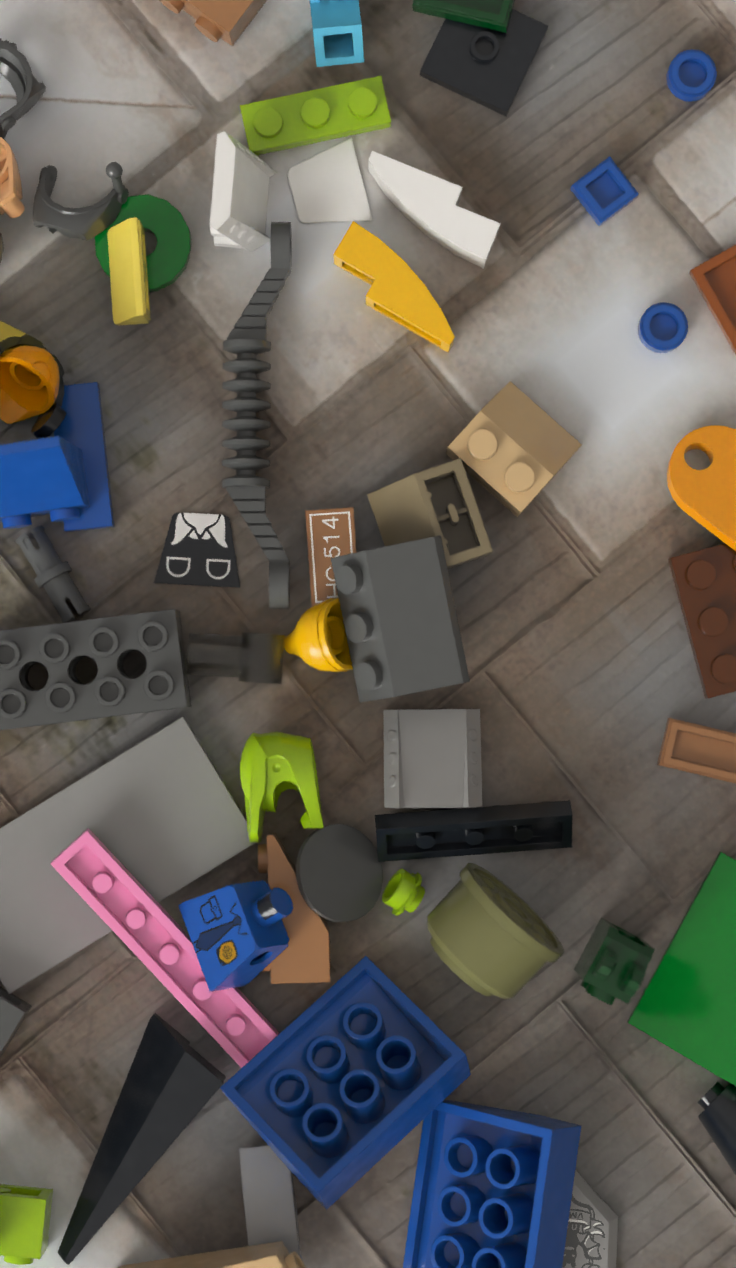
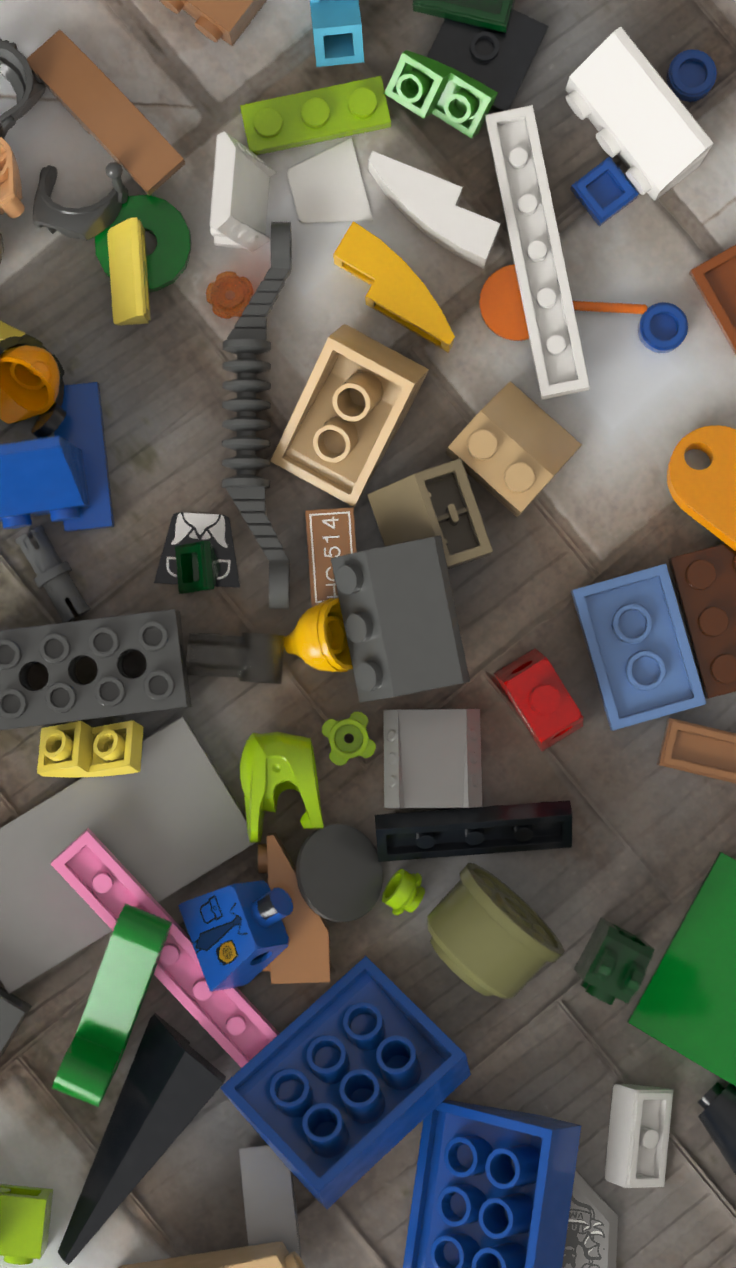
(89, 751): none -> light yellow slope
(105, 112): none -> medium nougat slope
(112, 1005): none -> green beam
(196, 567): none -> dark green slope
(226, 282): none -> clear orange plate
(348, 414): none -> tan slope
(354, 725): none -> lime plate
(440, 90): none -> bright green slope
(504, 312): none -> orange piece
(537, 252): none -> white plate
(540, 698): none -> red torso
(637, 116): none -> white slope
(638, 647): none -> medium blue plate
(638, 1136): none -> white slope

